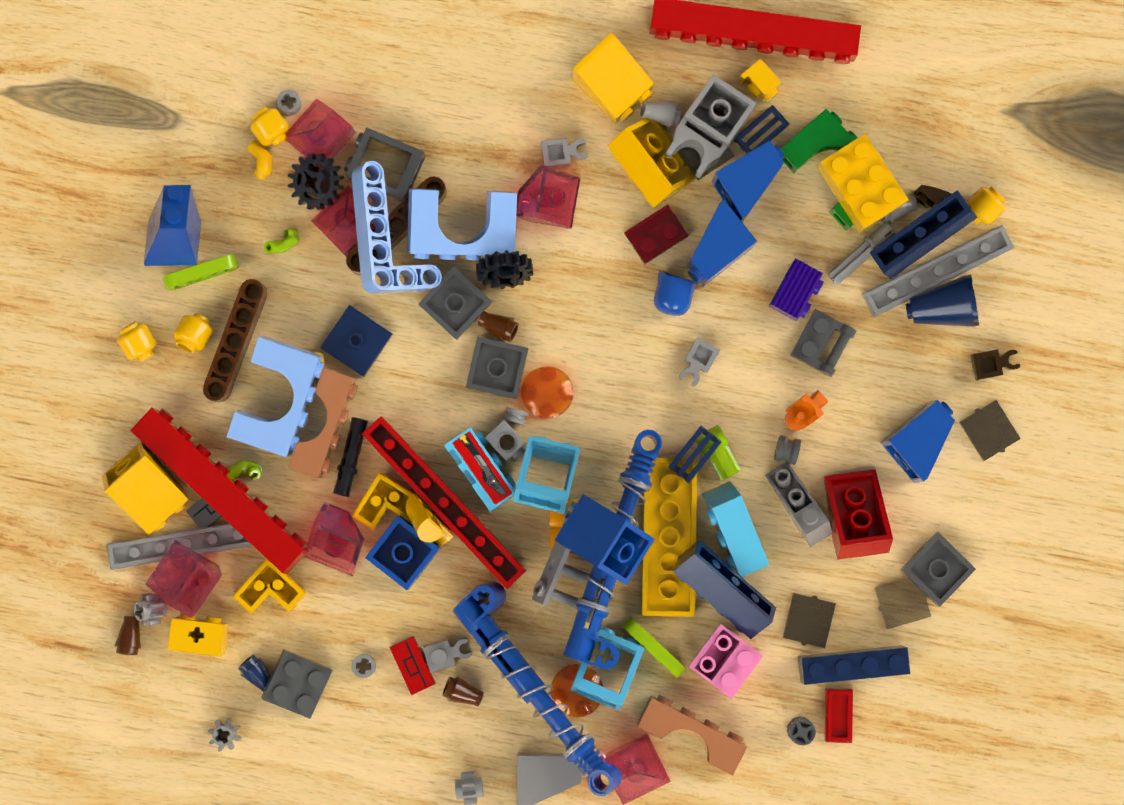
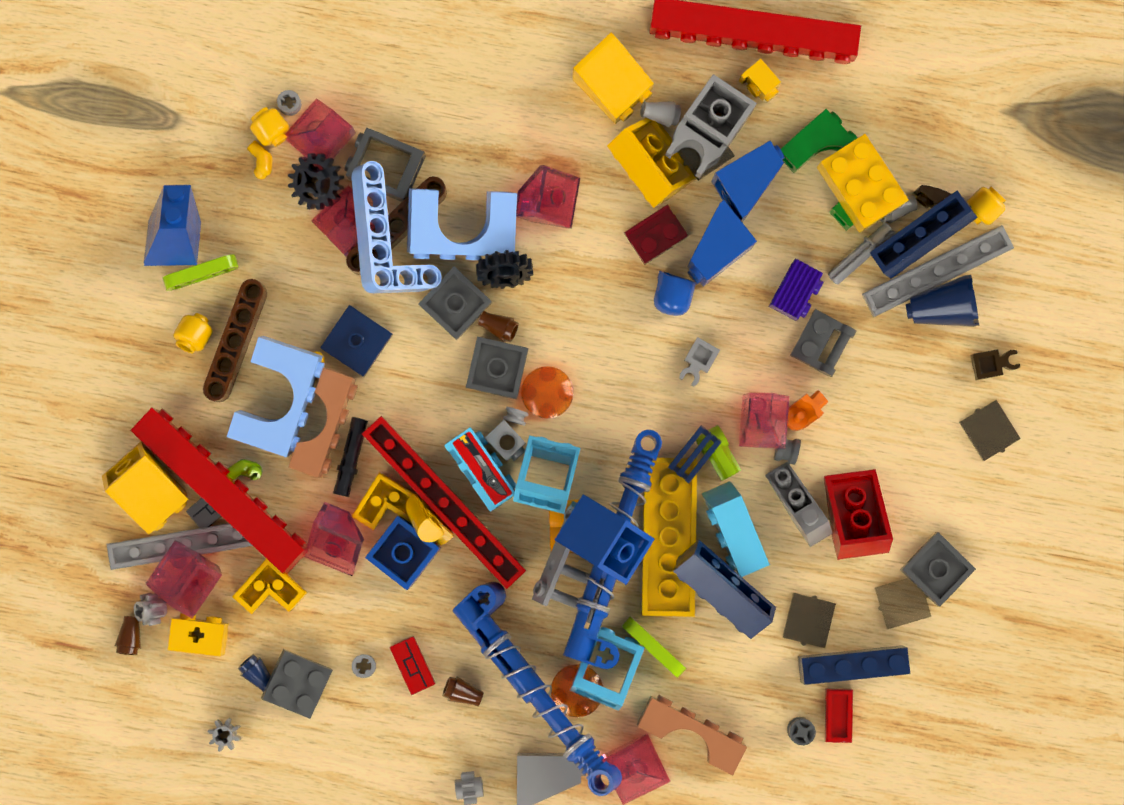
(136, 341): yellow head -> none
(280, 246): lime arm -> none
(442, 655): light grey plate -> none
(558, 152): light grey plate -> none
(725, 661): bright pink slope -> none
(764, 420): none -> clear pink slope
(778, 117): dark blue tile -> none
(920, 440): blue slope -> none

